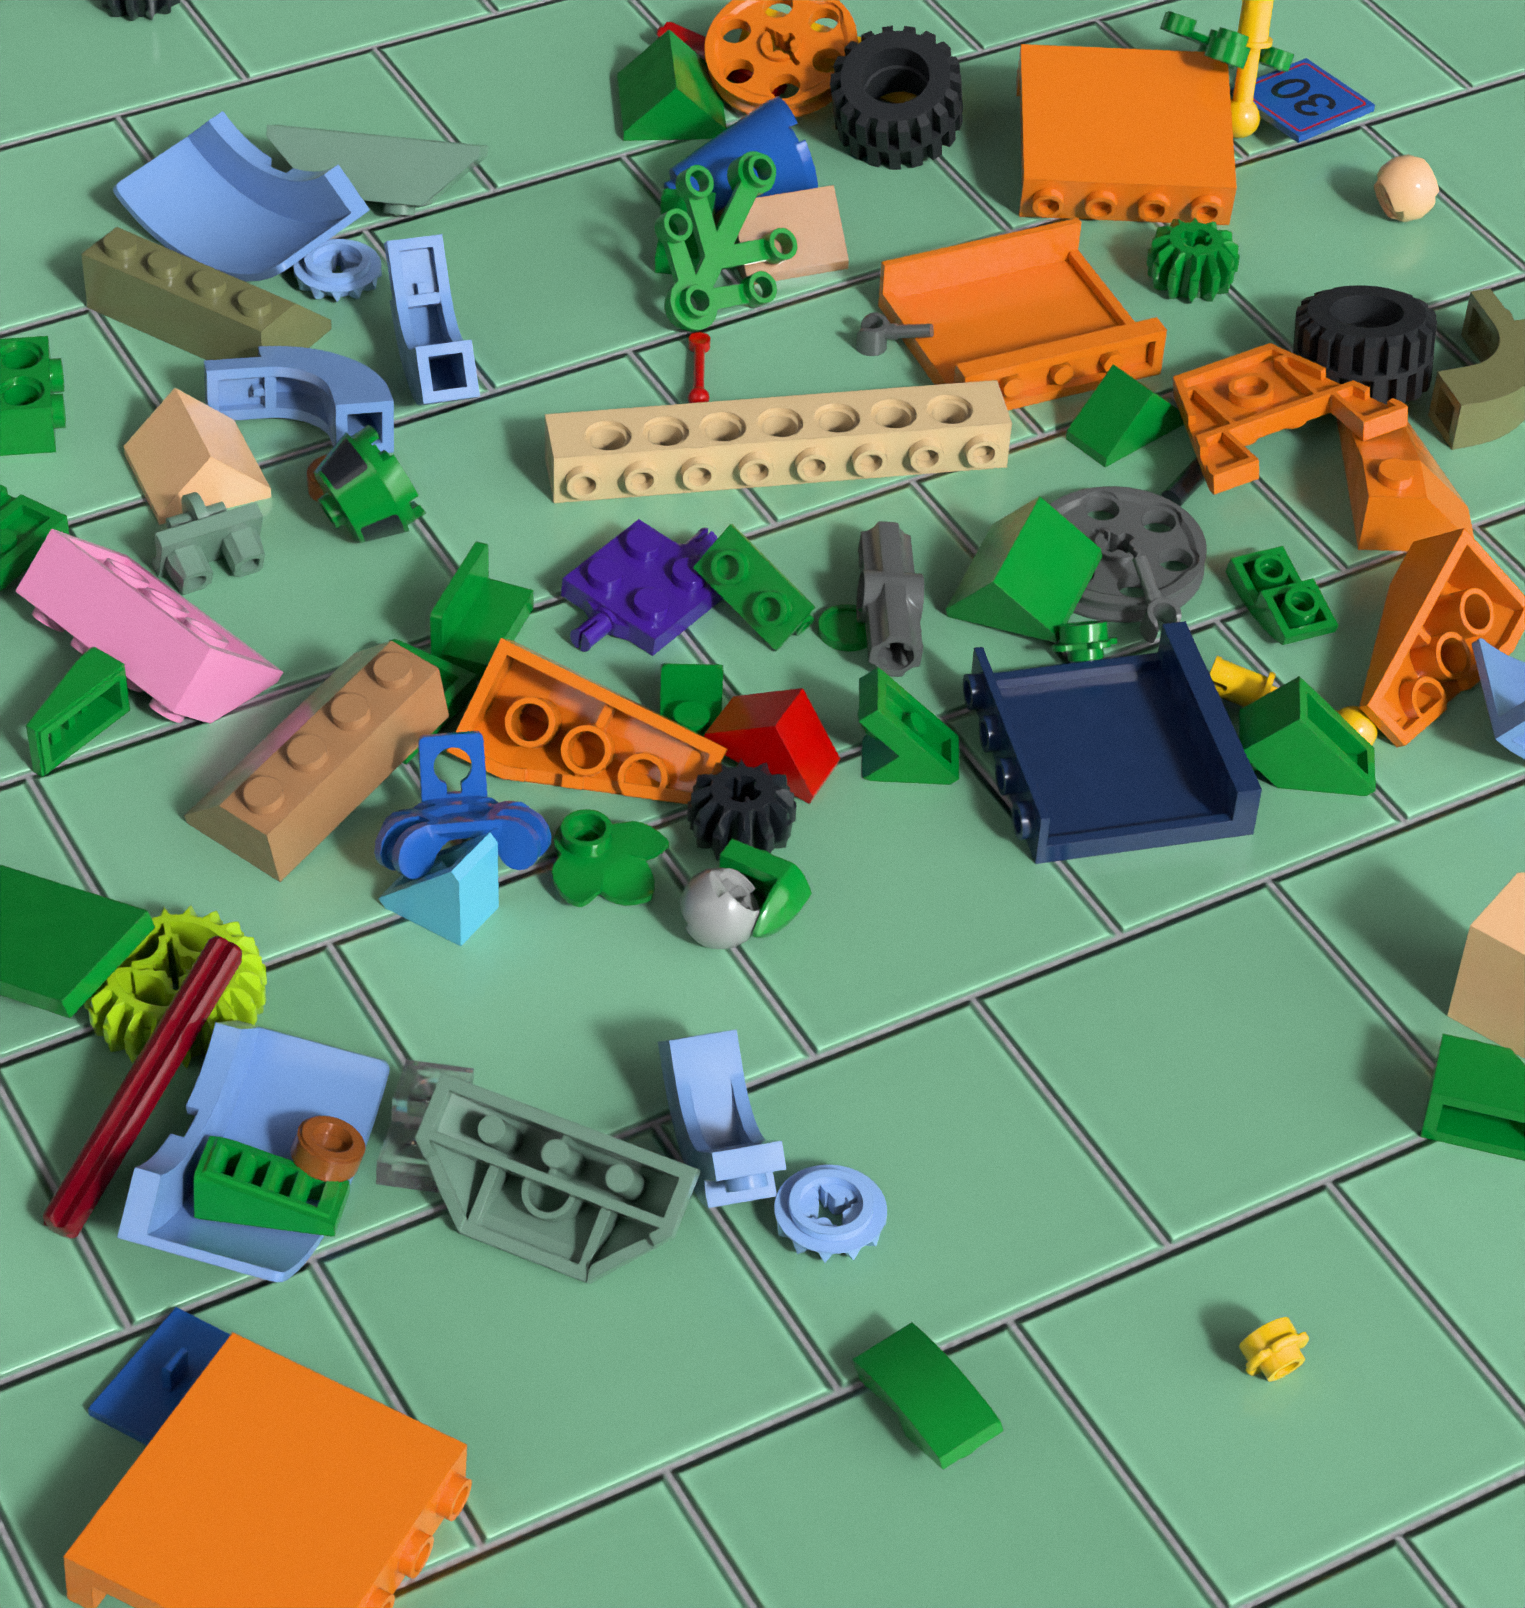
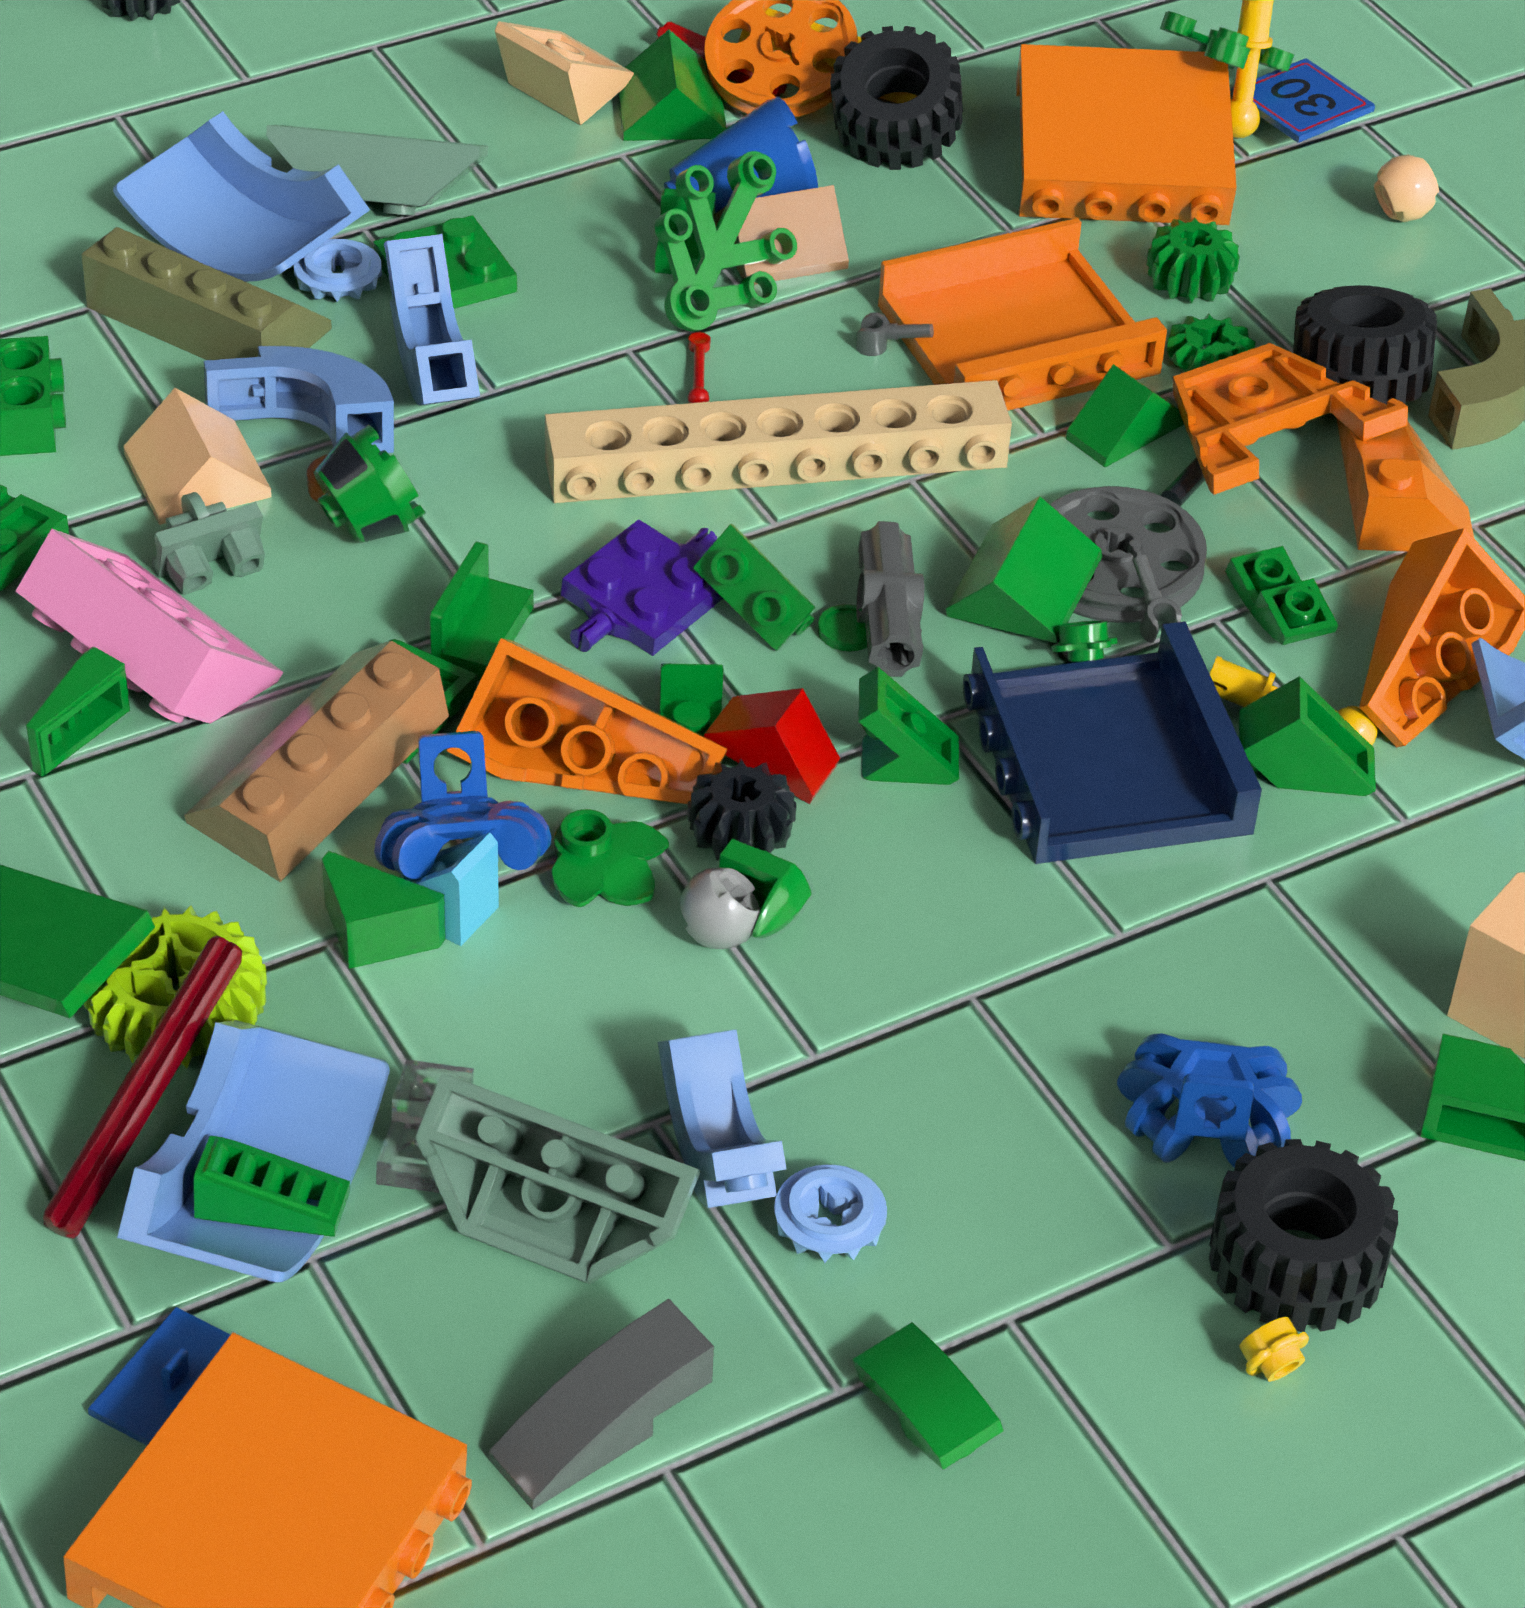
(328, 1148): dark orange tile -> none
(379, 913): none -> green slope
(473, 261): none -> green plate
(559, 70): none -> light nougat slope
(604, 1404): none -> dark grey slope
(1187, 340): none -> green gear
(1216, 1093): none -> blue piece
(1294, 1275): none -> black tyre

